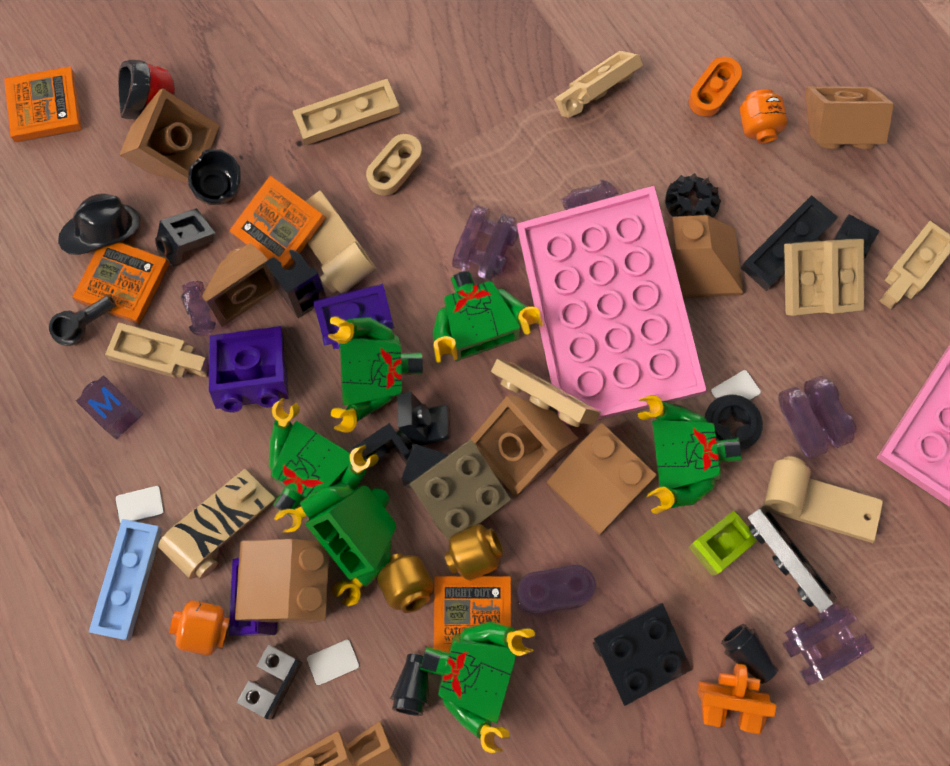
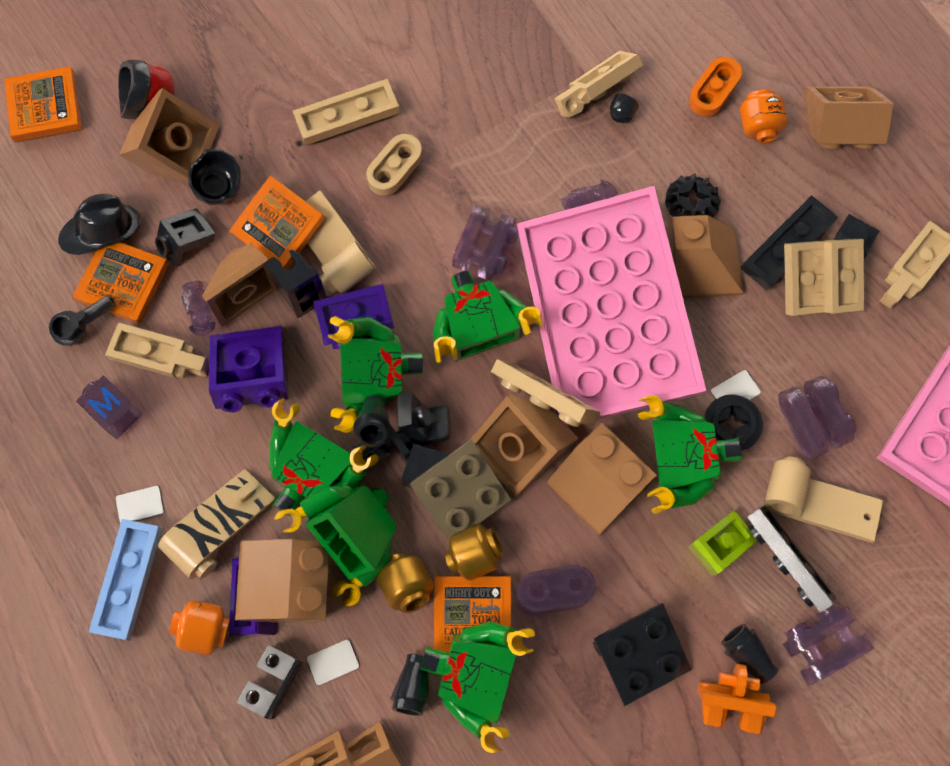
(372, 423): none -> black cone
(623, 108): none -> black hinge

